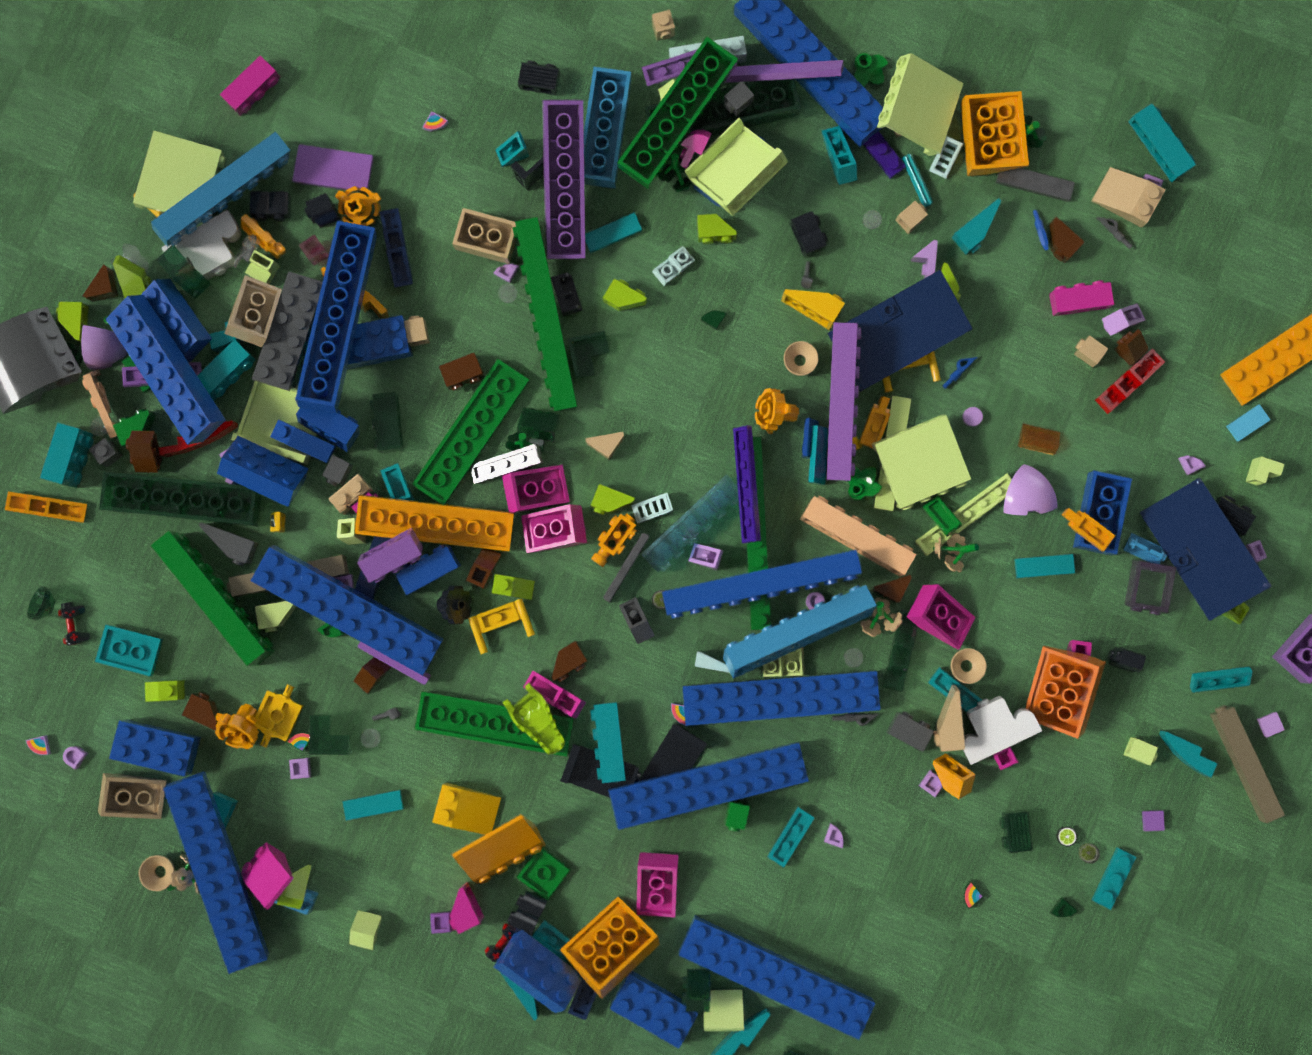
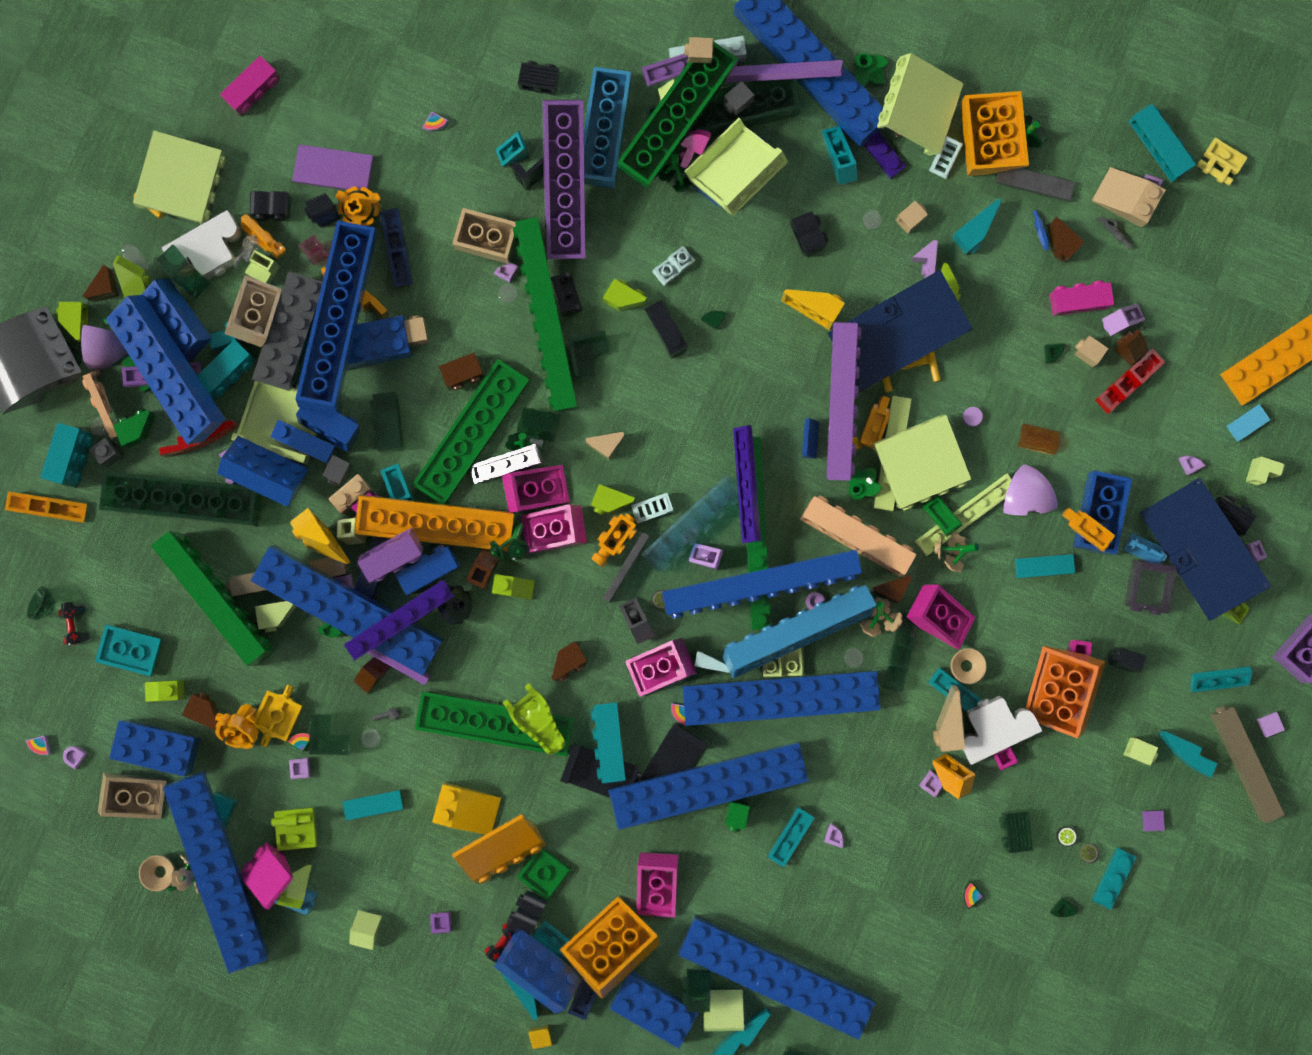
(144, 451): reddish brown brick -> none
(221, 189): dark azure brick -> none
(234, 546): dark grey slope -> none
(277, 522): yellow slope -> none
(295, 828): none -> lime plate
(317, 536): none -> yellow slope
(398, 620): none -> dark purple plate
(466, 910): dark pink slope -> none
(497, 618): yellow plate -> none
(516, 549): none -> dark green plant
(540, 1037): none -> yellow slope
(556, 695): dark pink slope -> none
(612, 232): teal tile -> none
(661, 666): none -> dark pink slope
(663, 25): tan brick -> none
(666, 329): none -> black slope
(699, 50): none -> tan brick
(714, 228): lime slope -> none
(774, 410): light orange piece -> none
(806, 281): dark grey hand -> none
(807, 351): tan piece -> none
(818, 455): teal tile -> none
(855, 717): dark grey hand -> none
(910, 731): dark grey brick -> none
(917, 180): teal axle -> none
(960, 369): blue hand -> none
(1053, 352): none -> dark green tile
(1224, 156): none -> light yellow plate

